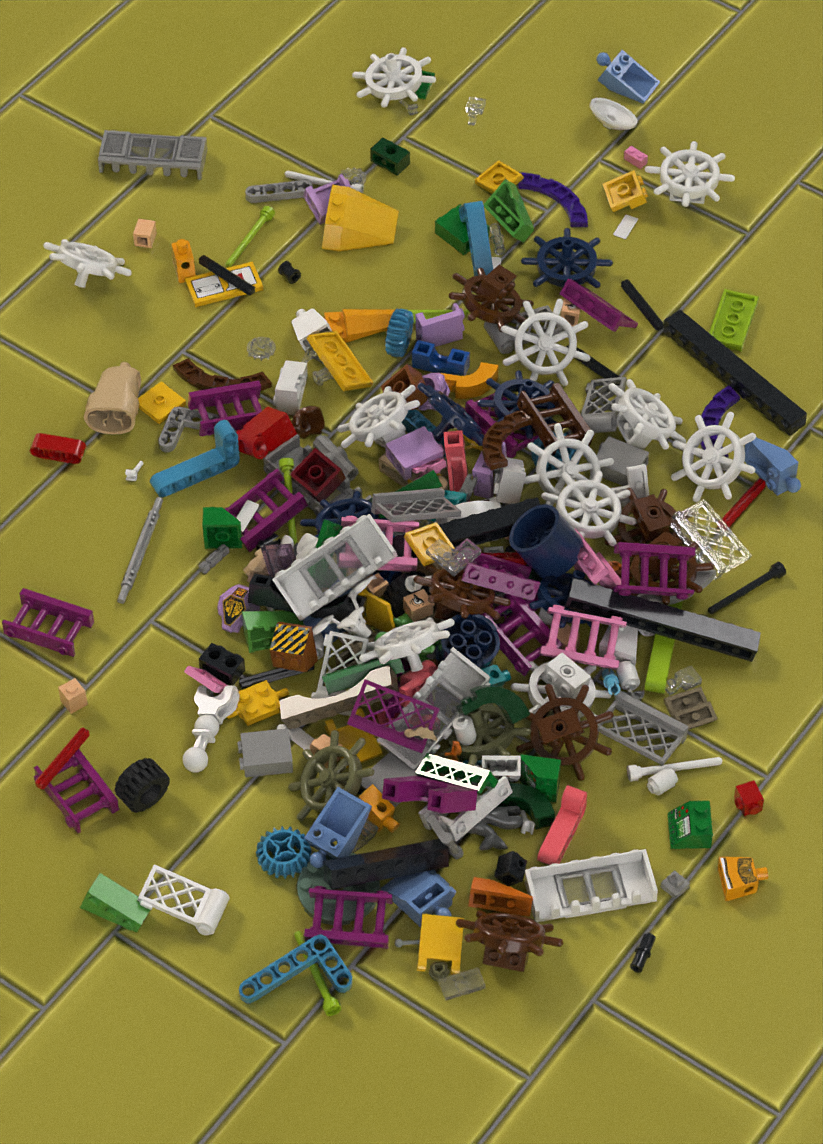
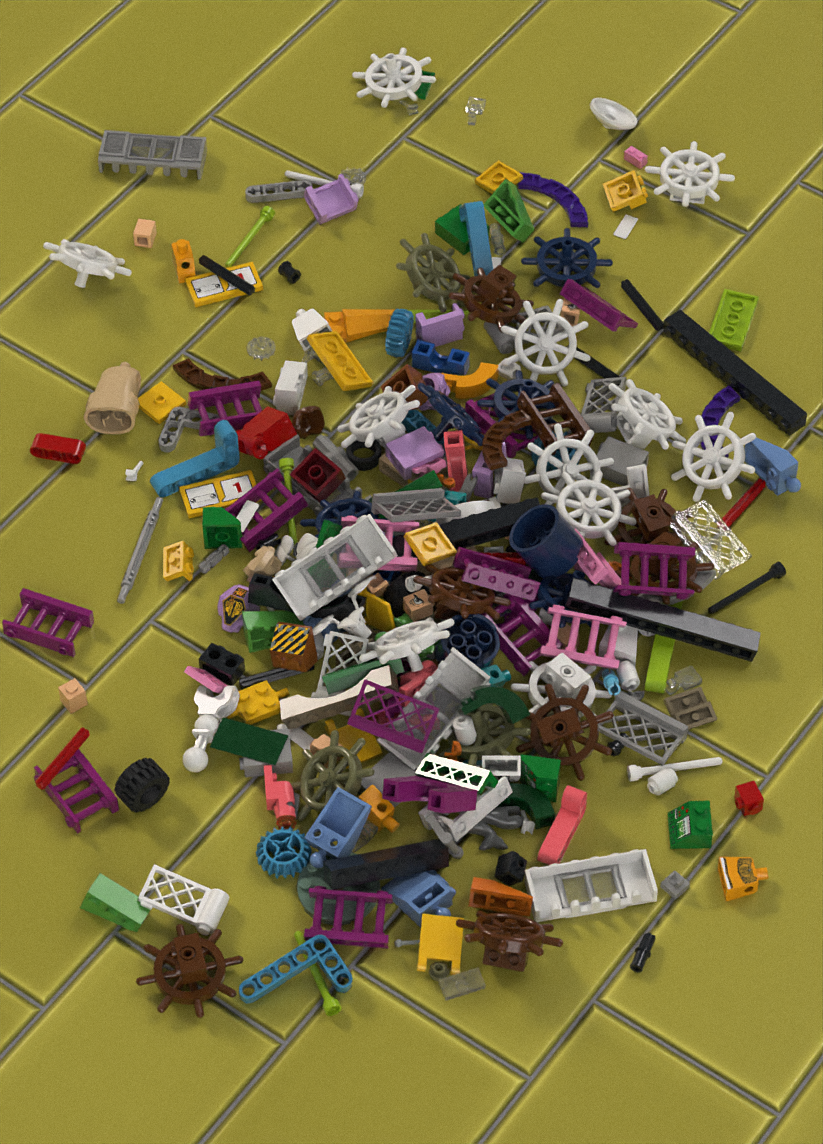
(178, 561): none -> yellow bracket
(190, 967): none -> reddish brown piece
(216, 492): none -> tile
(249, 741): none -> dark green sticker
(278, 557): plate -> none
(281, 799): none -> coral plate
(357, 221): yellow wedge -> none
(364, 464): none -> black tyre
(390, 156): dark green brick -> none
(421, 732): tan piece -> none
(431, 272): none -> olive piece
(448, 482): none -> orange piece
(453, 559): clear plate -> none
(508, 372): none -> white tile
(616, 746): none -> black pin
(626, 77): medium blue slope -> none

